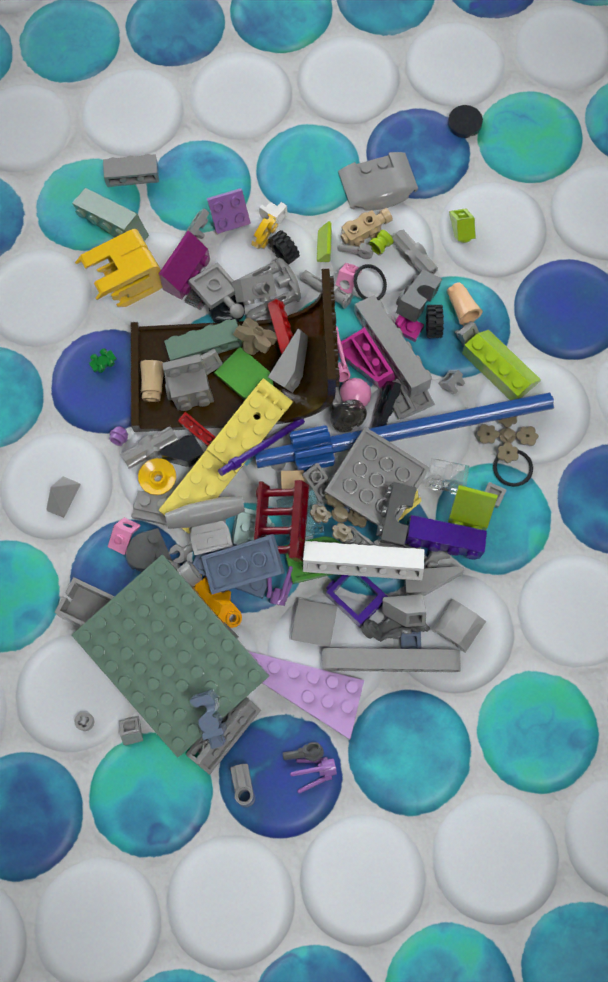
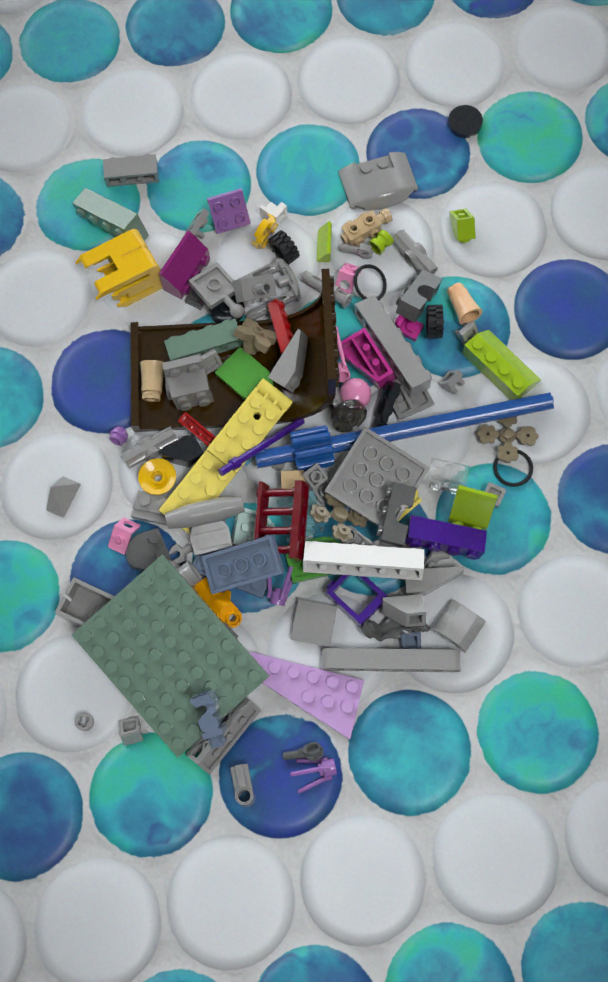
(102, 362): green piece -> none

